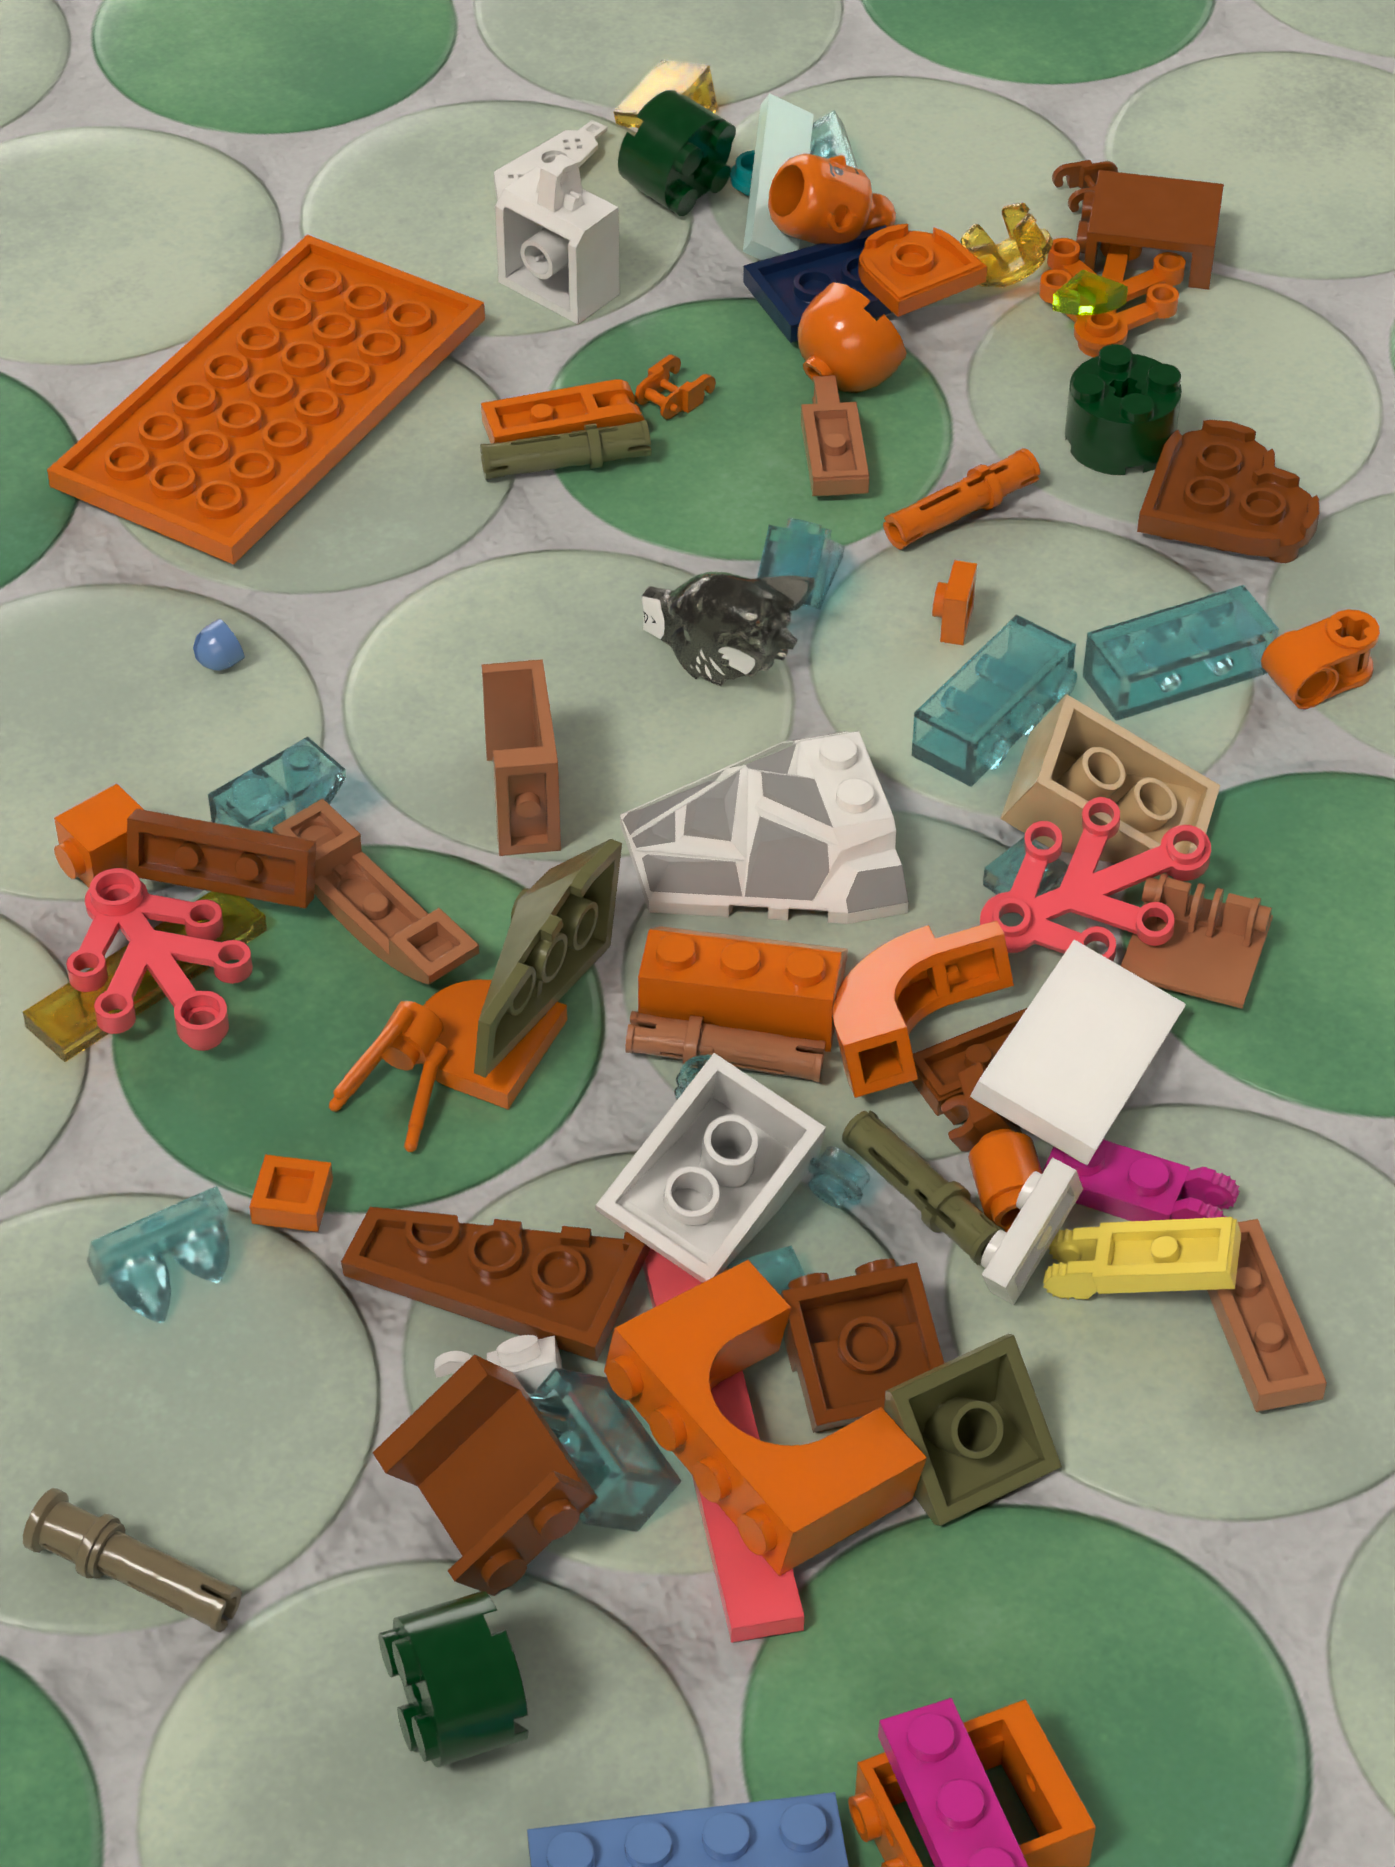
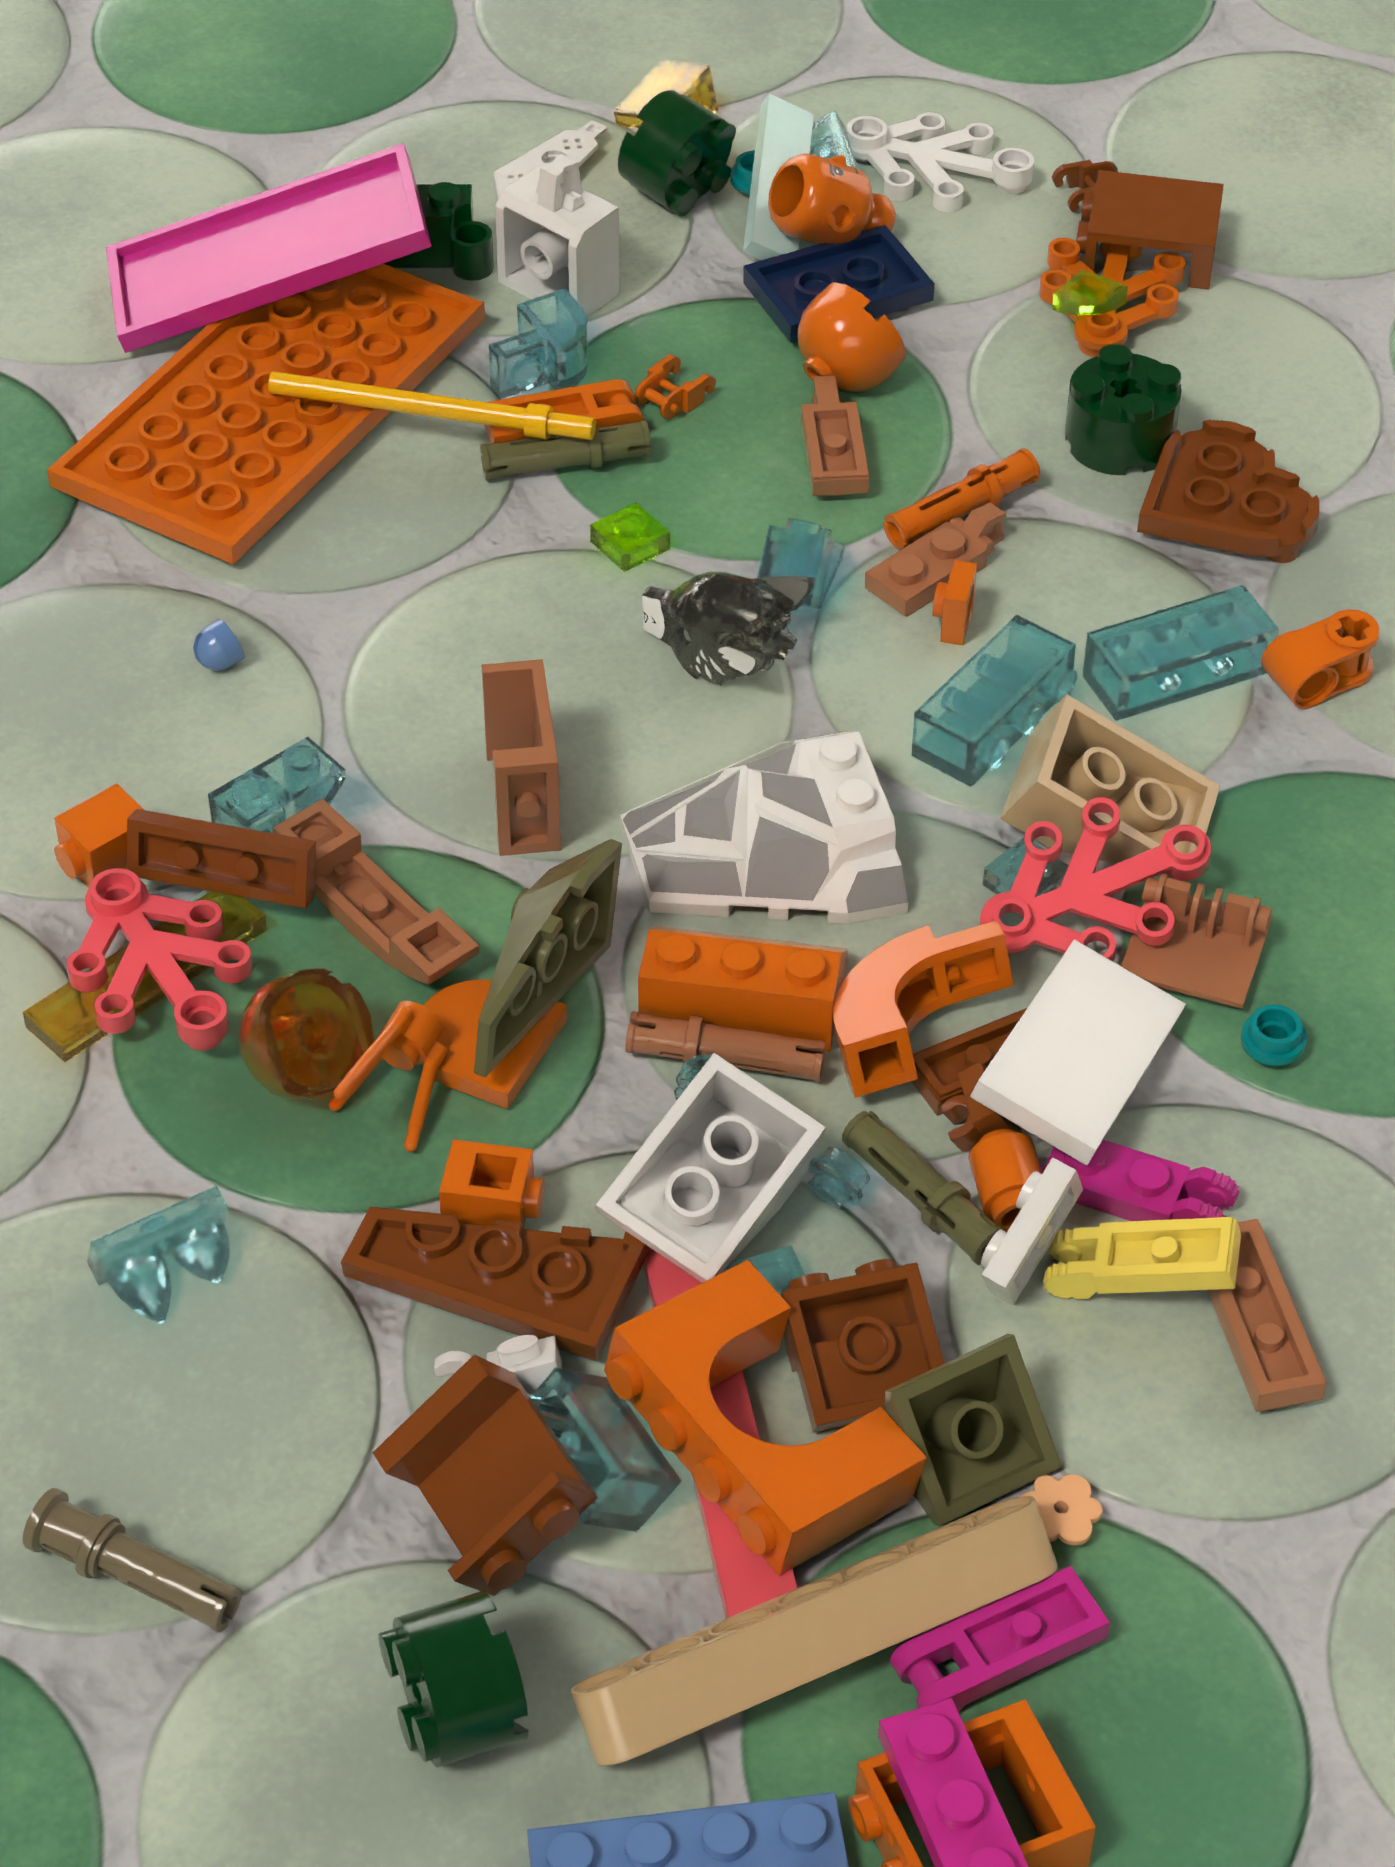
(266, 247): none -> tile
(291, 1193): orange plate -> none
(304, 1034): none -> clear orange cylinder
(453, 234): none -> dark green hinge
(490, 1184): none -> orange brick
(535, 420): none -> yellow bar
(545, 351): none -> clear light blue brick
(630, 537): none -> clear neon green plate
(813, 1630): none -> tan beam
(911, 575): none -> nougat hinge
(916, 267): orange tile -> none
(935, 150): none -> white plant
(1003, 1641): none -> dark pink plate
(1015, 256): clear yellow piece -> none
(1066, 1507): none -> light nougat plant
(1274, 1035): none -> teal plate

